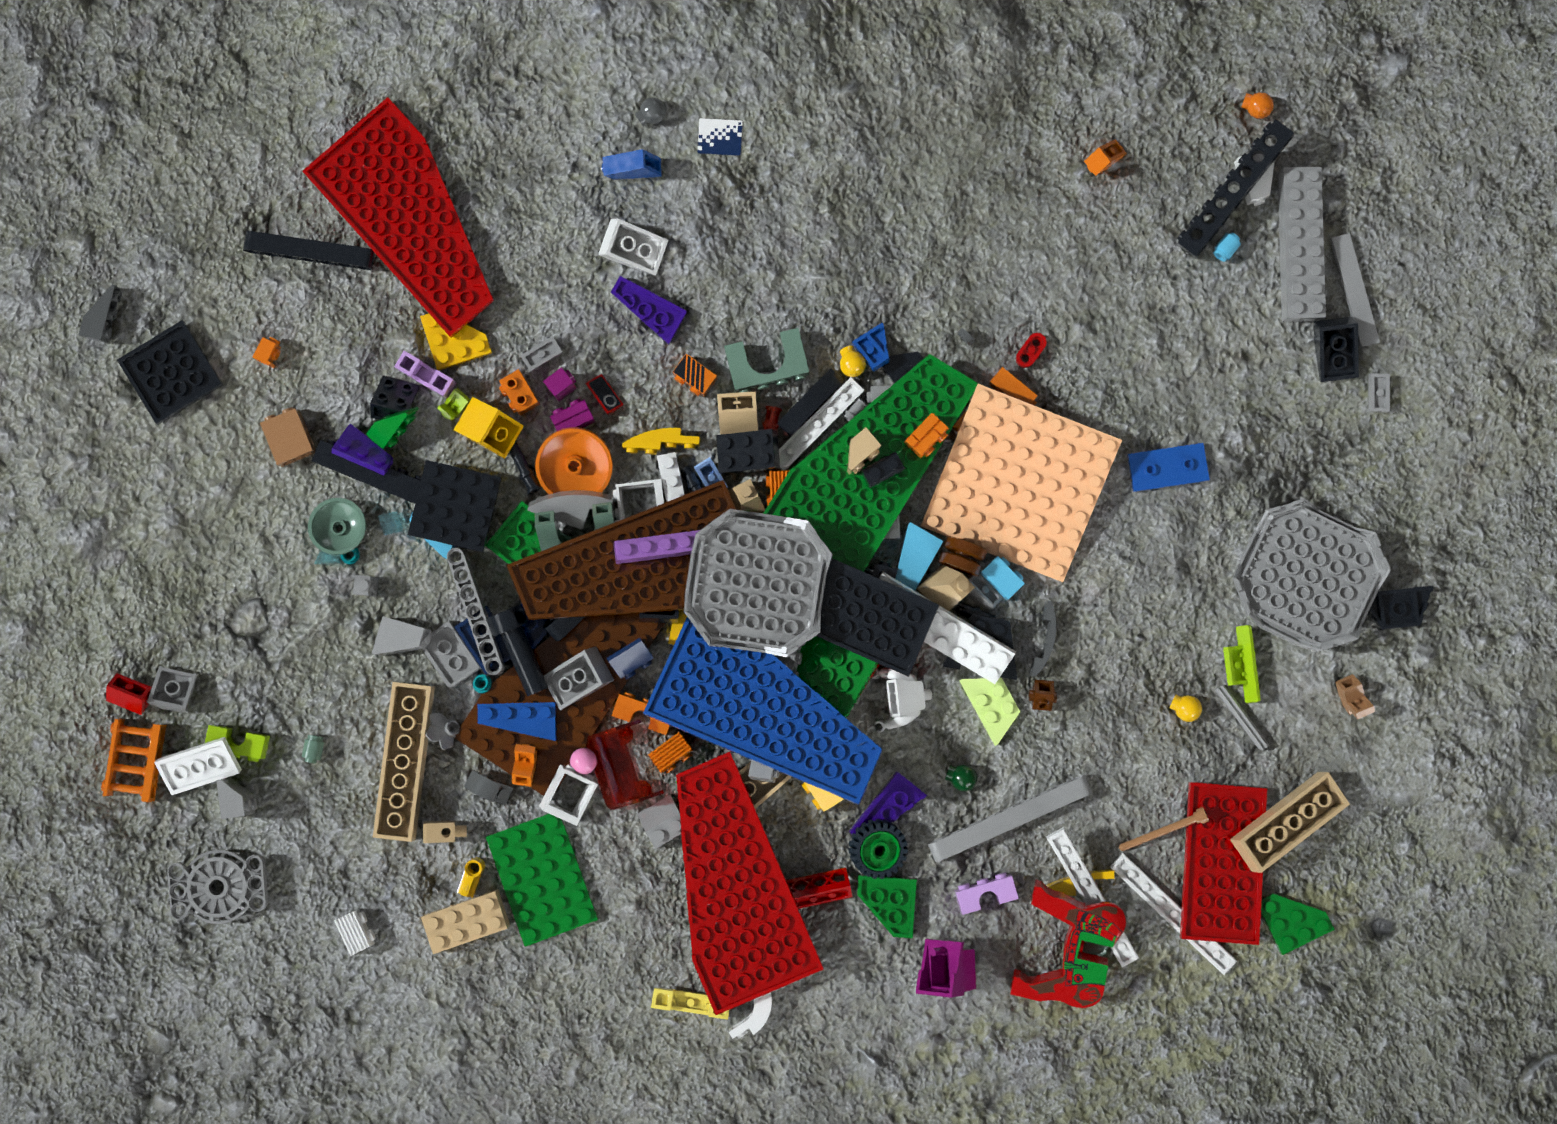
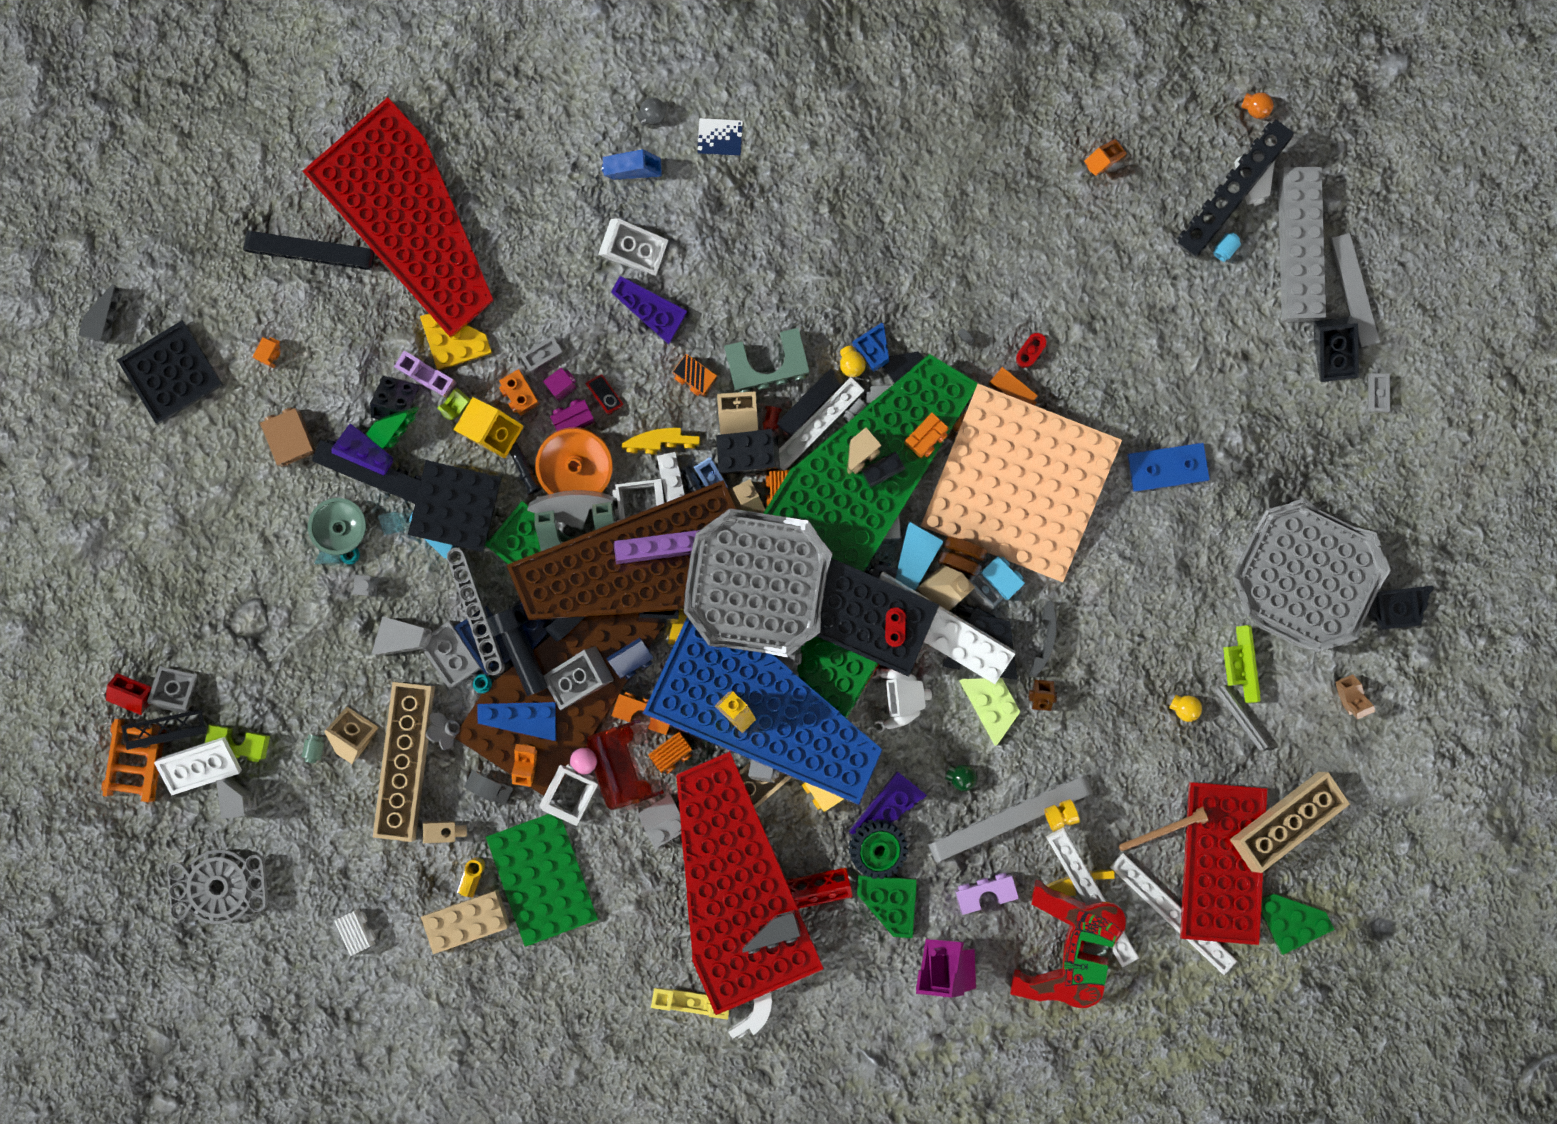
(166, 736): none -> black fence
(350, 734): none -> tan slope
(736, 711): none -> yellow slope
(778, 929): none -> dark grey slope
(897, 627): none -> red plate
(1062, 815): none -> yellow wheel

